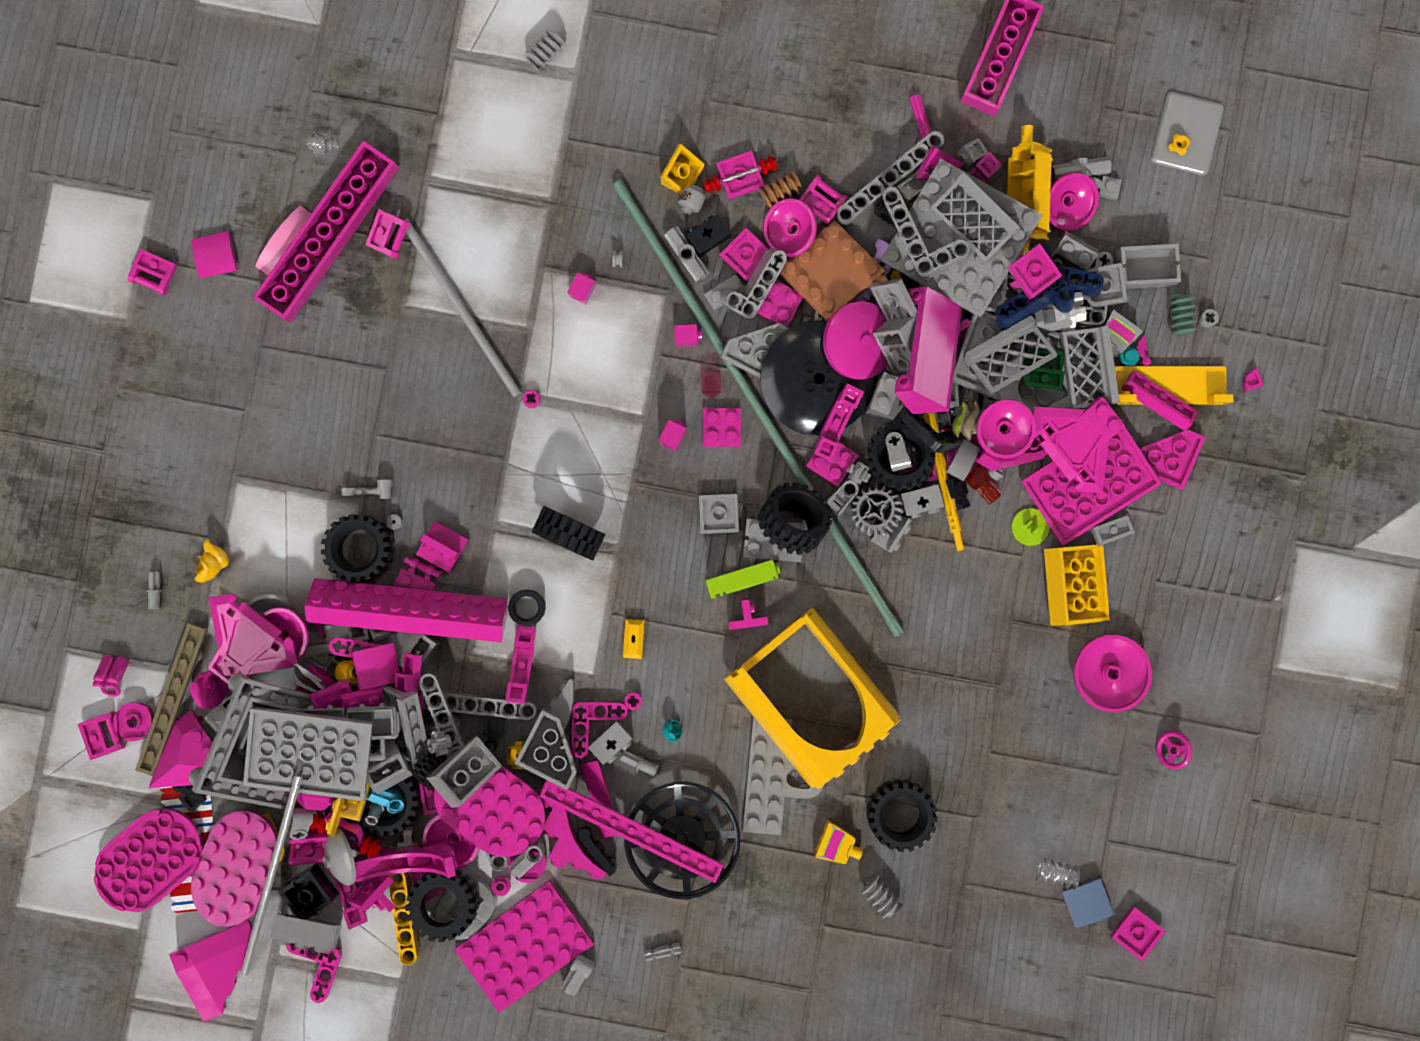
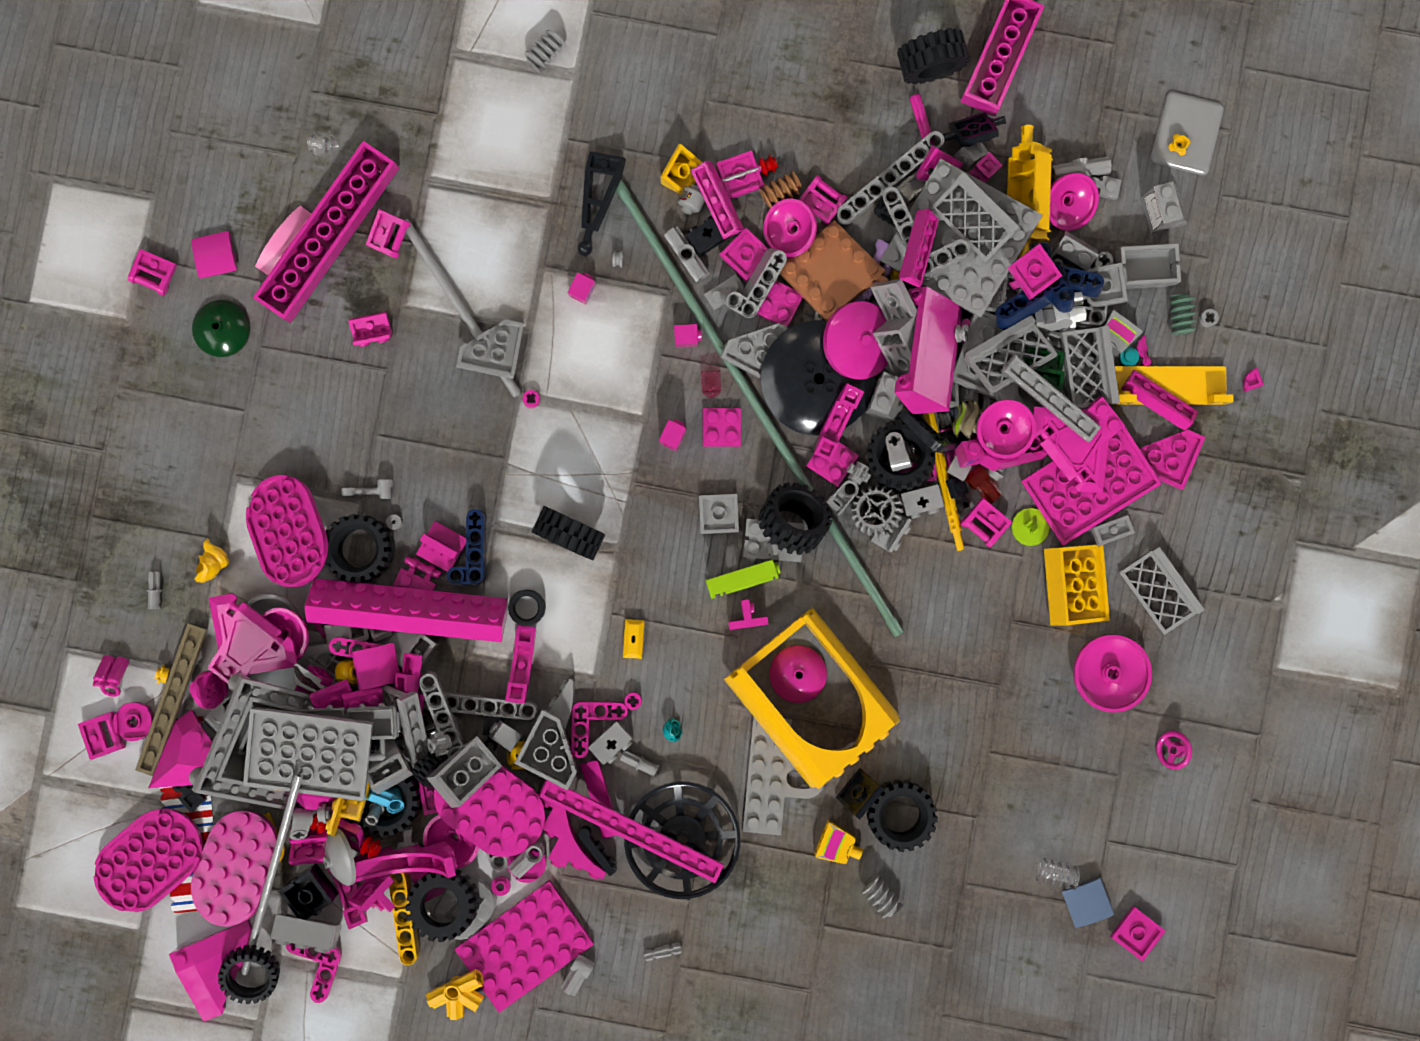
(162, 674): none -> yellow plate
(232, 330): none -> dark green dish
(249, 993): none -> black tyre
(287, 531): none -> dark pink plate
(324, 813): none -> light grey plate
(370, 329): none -> dark pink bracket
(457, 999): none -> yellow piece
(471, 546): none -> dark blue beam
(493, 350): none -> light grey plate
(504, 735): none -> light grey brick
(605, 165): none -> black plate
(717, 199): none -> dark pink slope
(791, 661): none -> dark pink dish
(859, 793): none -> black plate
(919, 247): none -> dark pink slope
(933, 56): none -> black tyre
(962, 333): none -> light grey bush
(969, 453): none -> dark pink brick
(974, 129): none -> black plate
(990, 517): none -> dark pink plate
(1051, 398): none -> light grey tile
(1164, 208): none -> light grey slope
(1174, 579): none -> light grey fence

